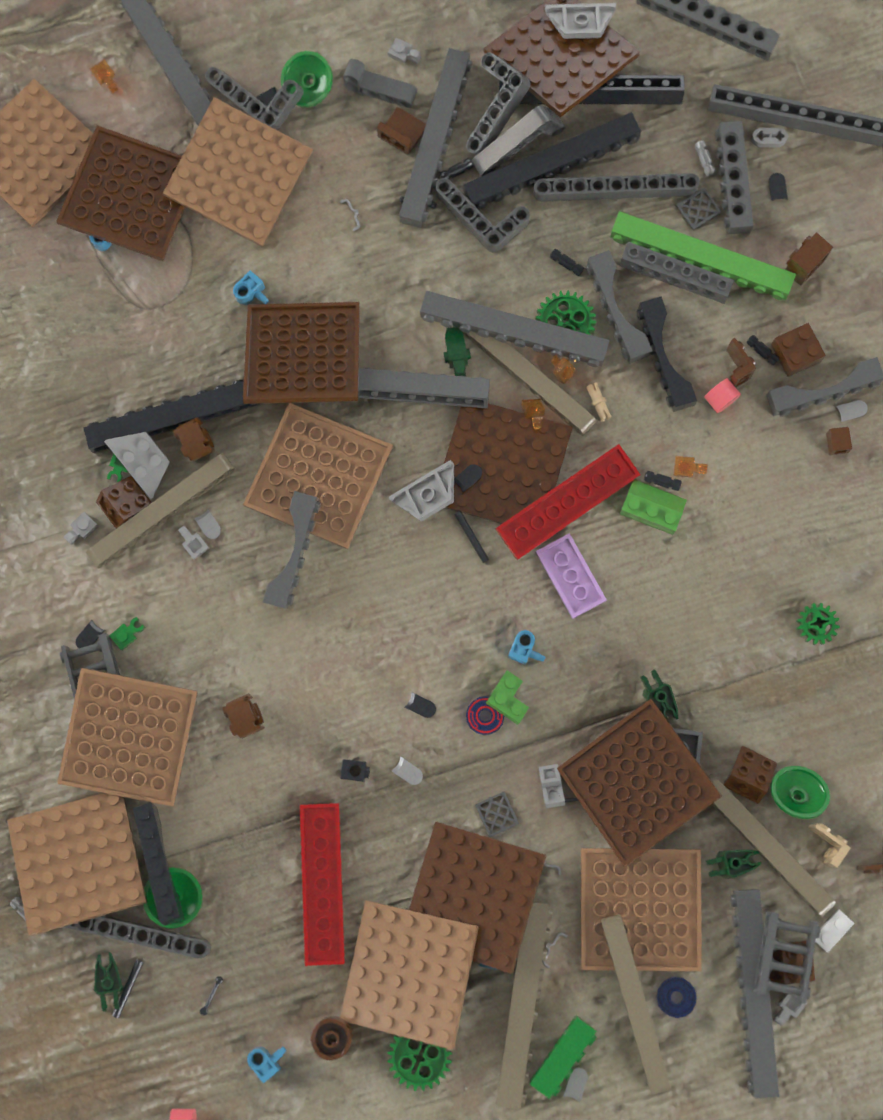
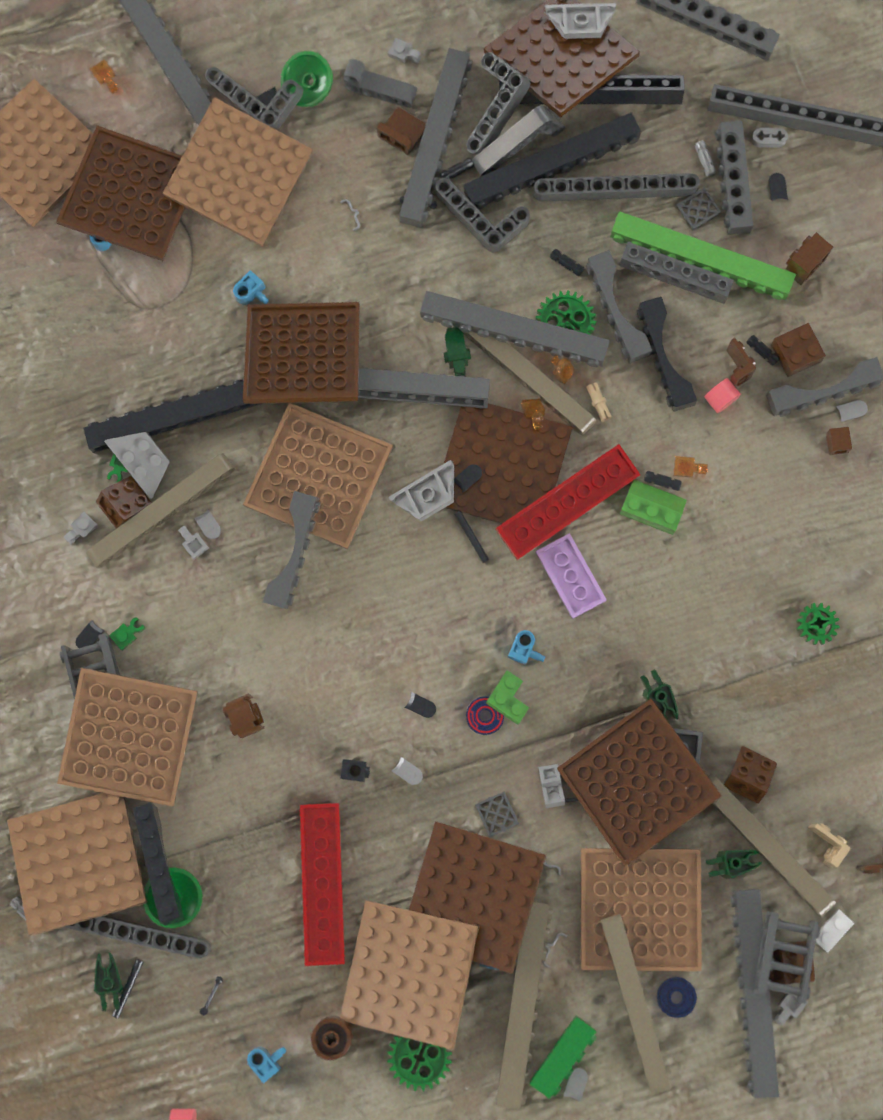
(195, 440): reddish brown brick -> none
(804, 785): green dish -> none

